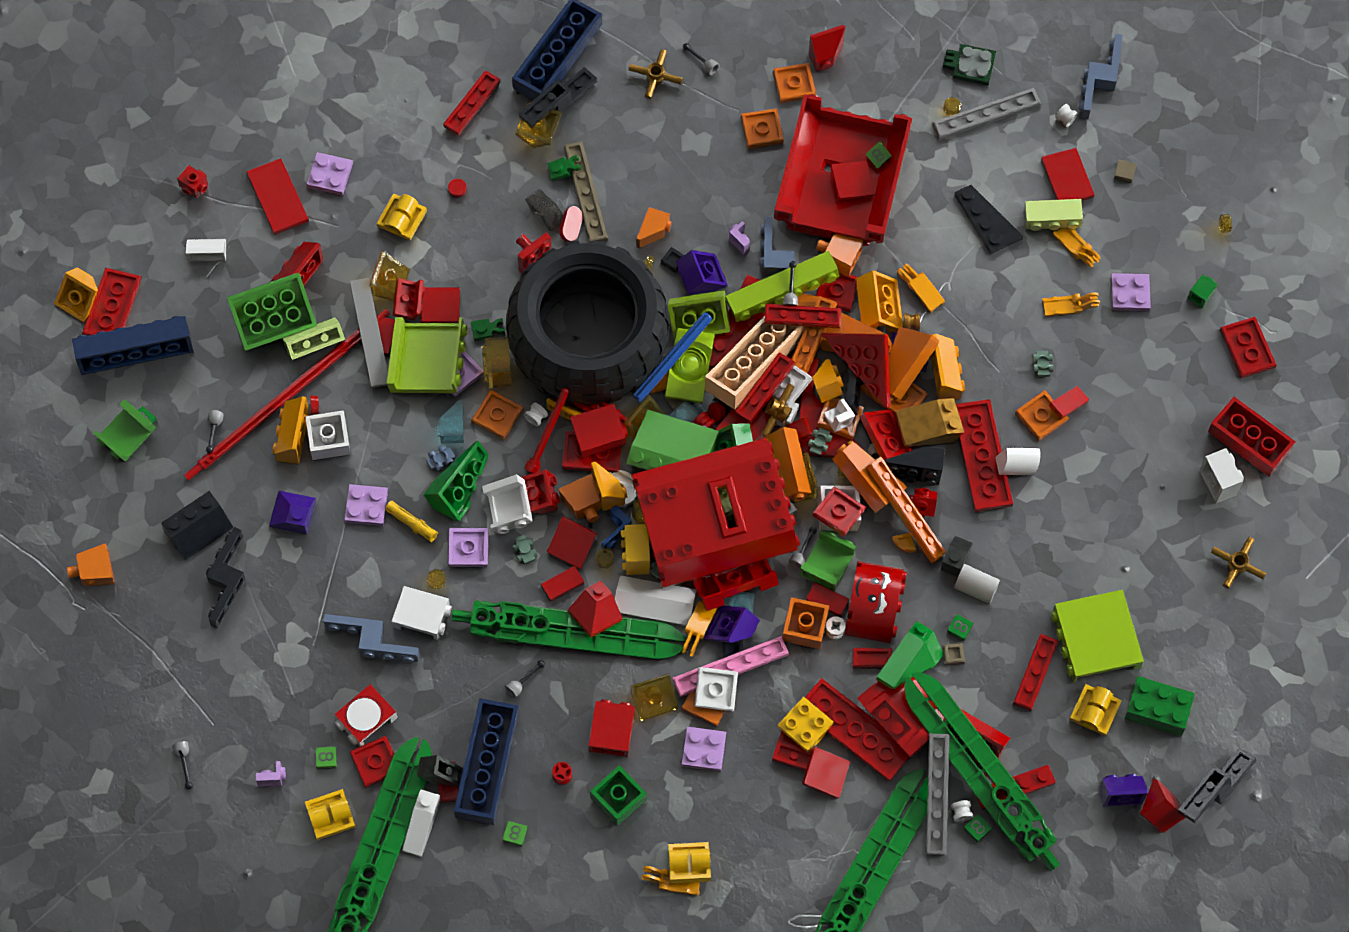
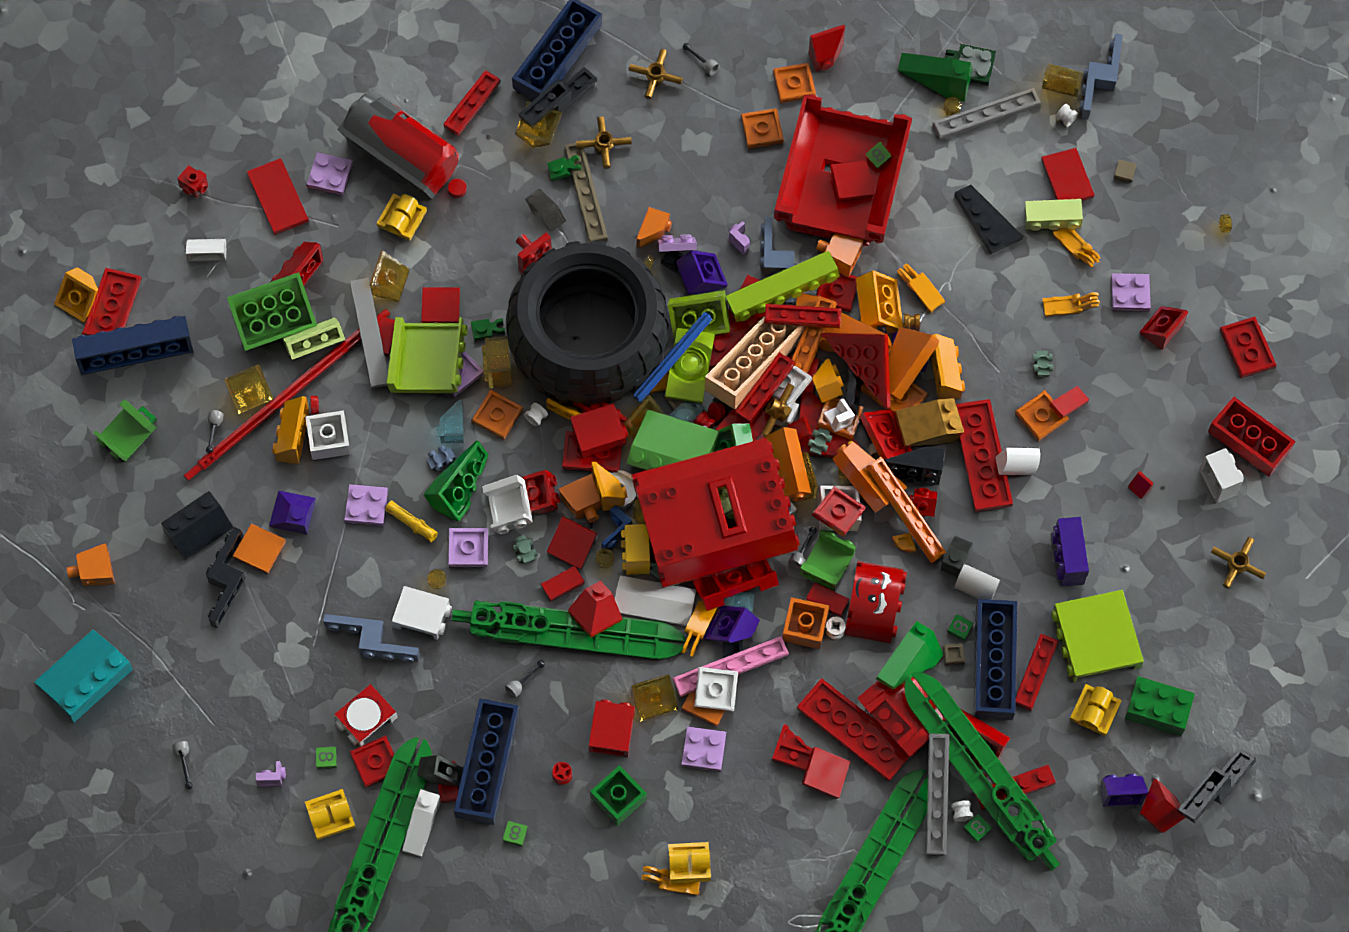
(84, 675): none -> teal slope
(248, 389): none -> clear yellow slope
(259, 548): none -> orange tile
(400, 143): none -> piece
(408, 299): red bracket -> none
(533, 464): red piece -> none
(570, 224): tile -> none
(603, 149): none -> pearl gold bar
(669, 243): none -> lavender plate
(790, 298): hinge -> none
(805, 724): yellow plate -> none
(871, 657): red tile -> none
(939, 74): none -> green wedge
(995, 659): none -> dark blue brick
(1062, 80): none -> clear yellow slope
(1070, 551): none -> dark purple brick
(1140, 485): none -> red slope
(1164, 325): none -> red slope
(1202, 290): green brick -> none

